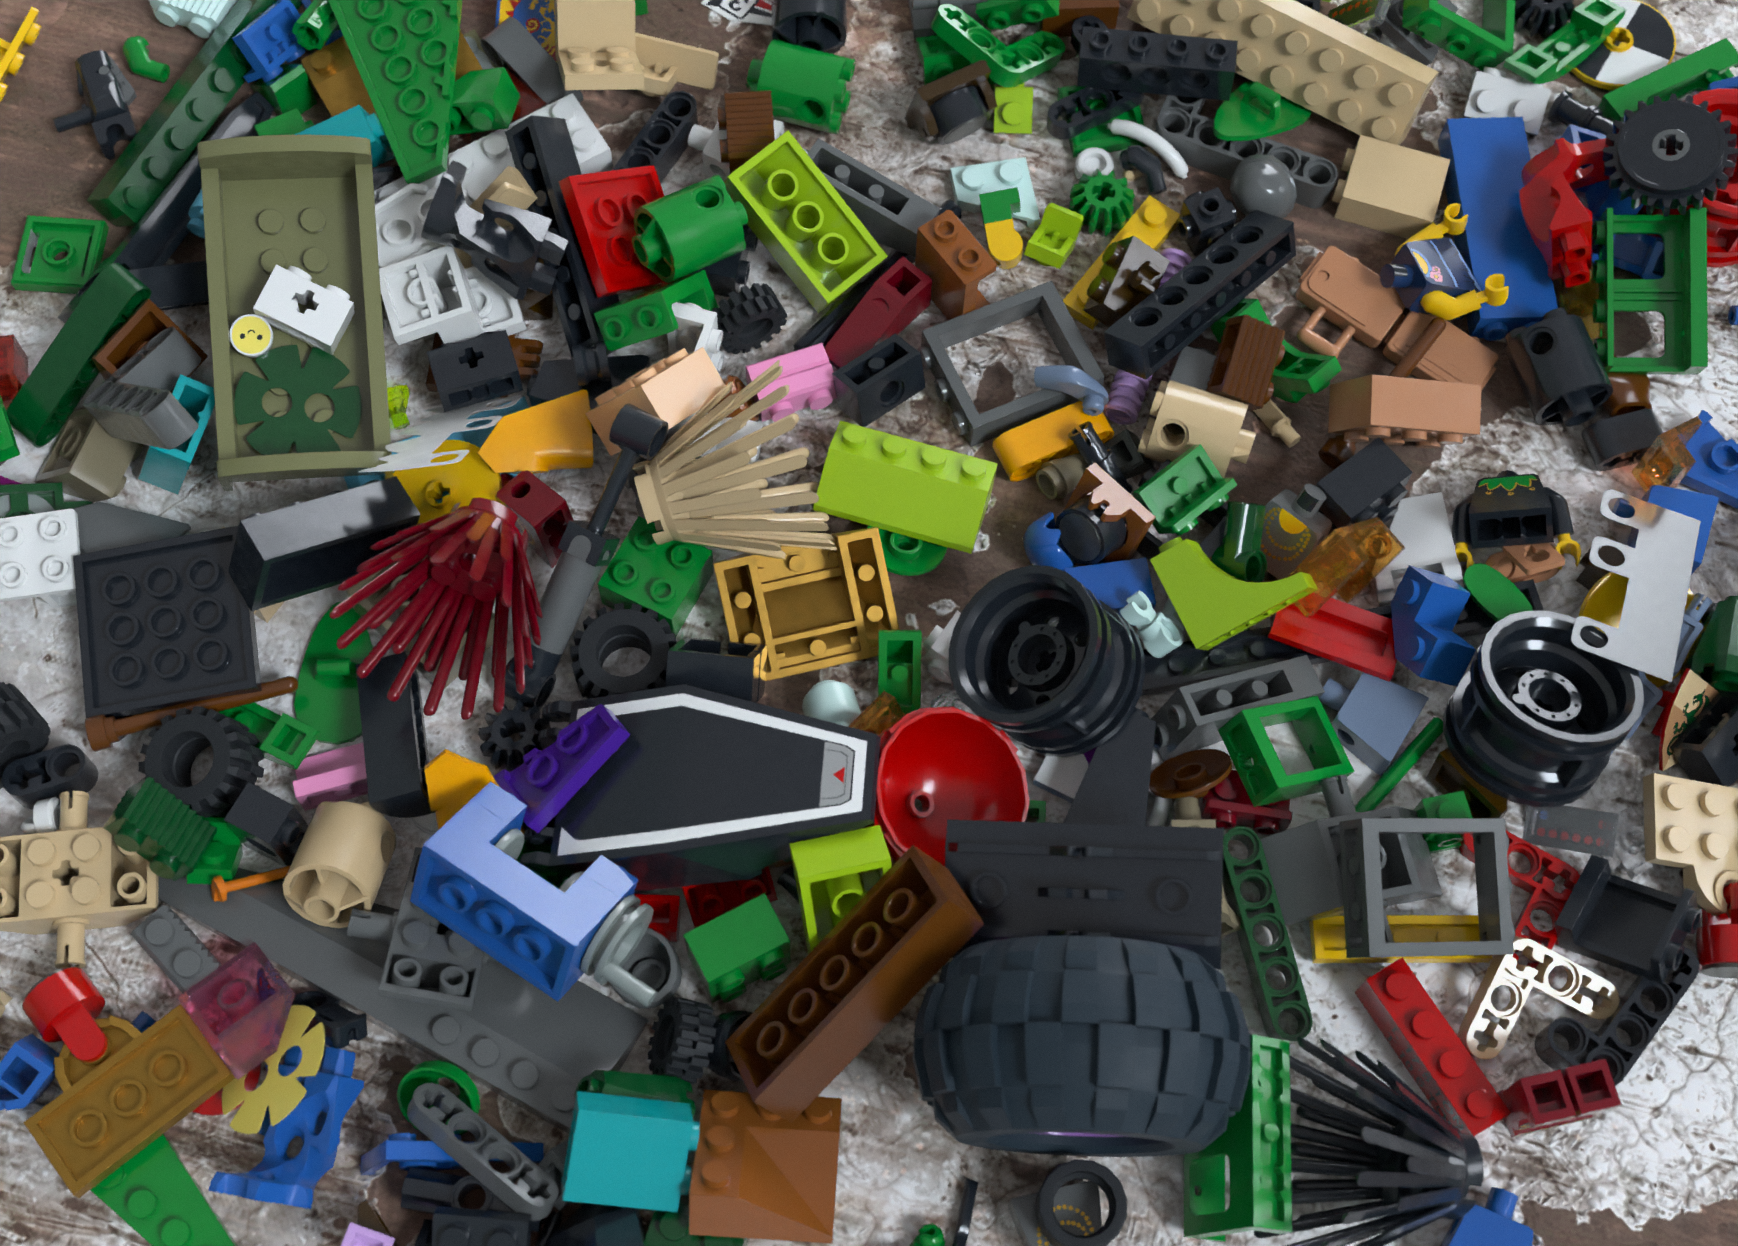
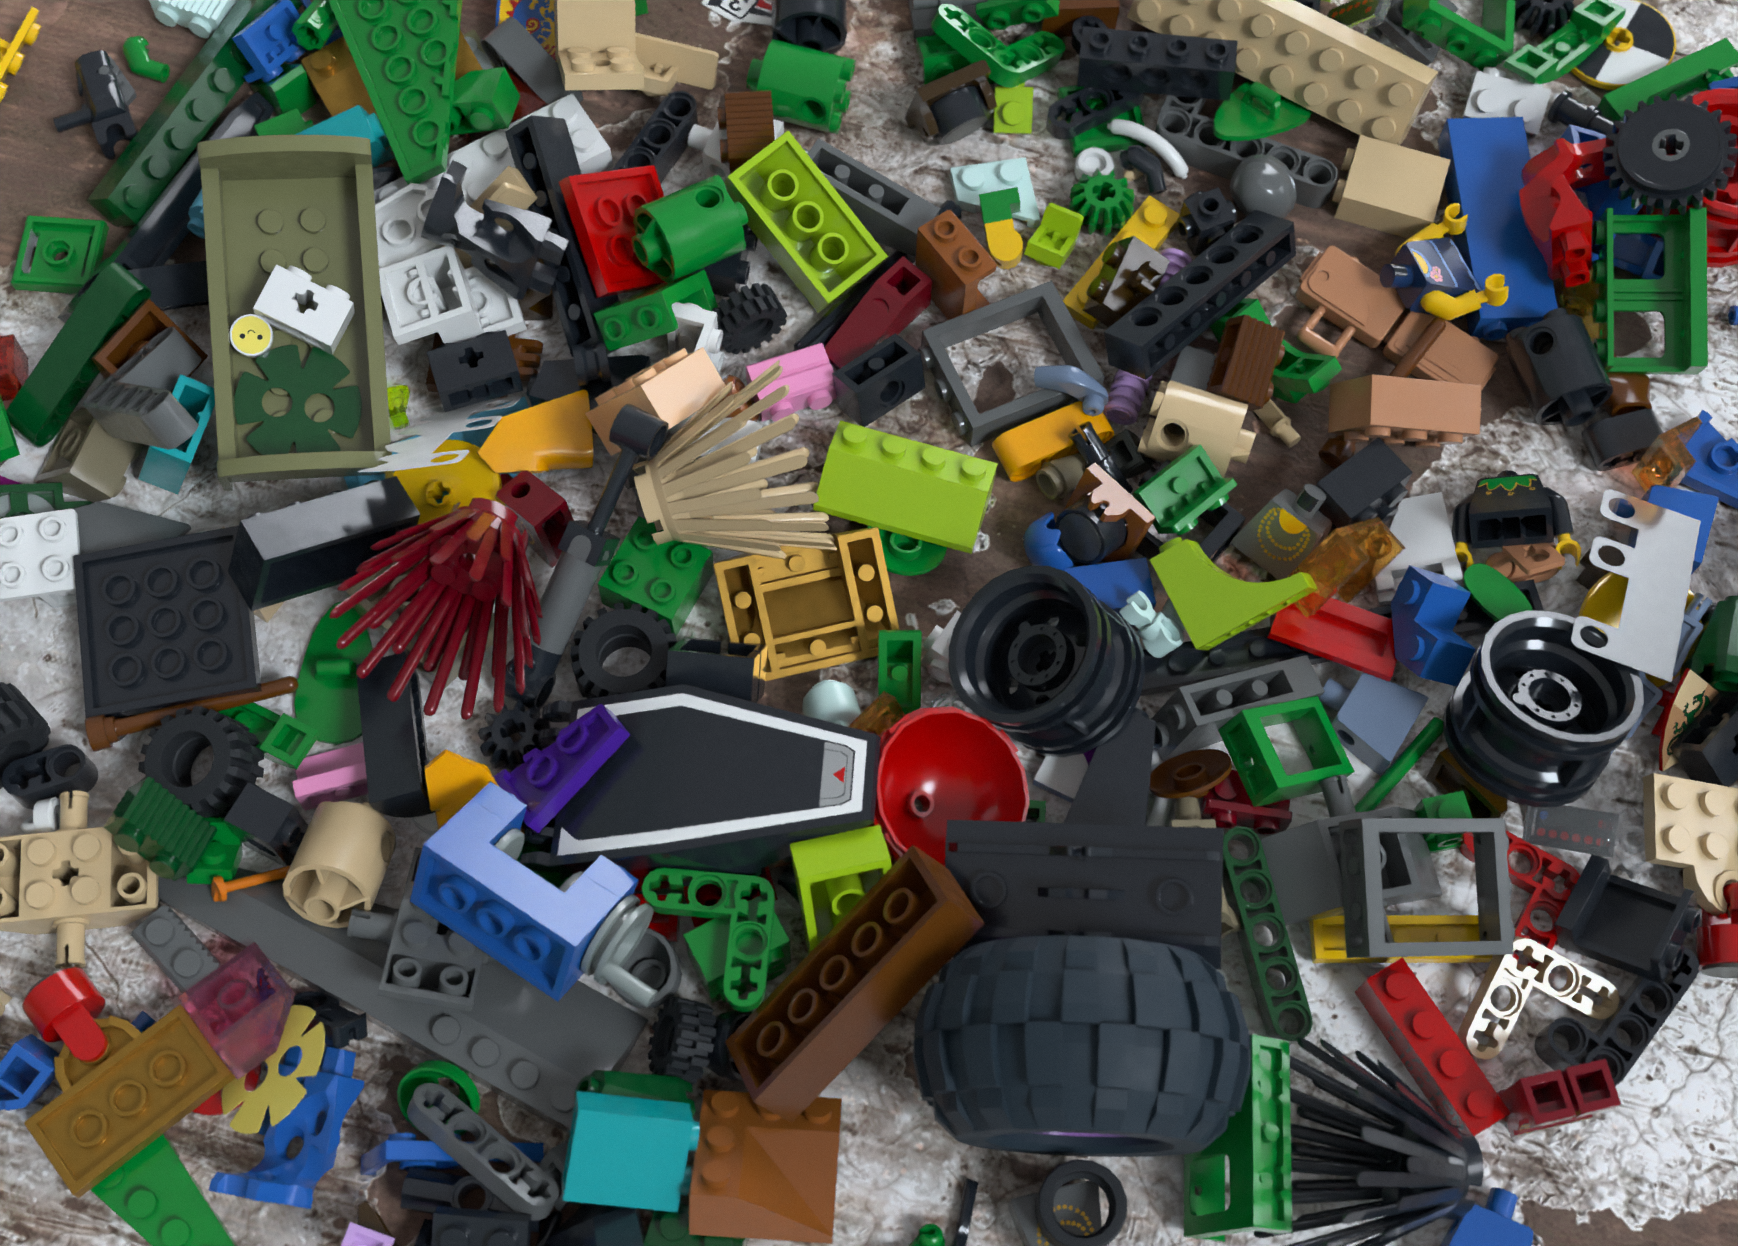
(730, 908): none -> green beam
(1241, 545): dark green piece -> none

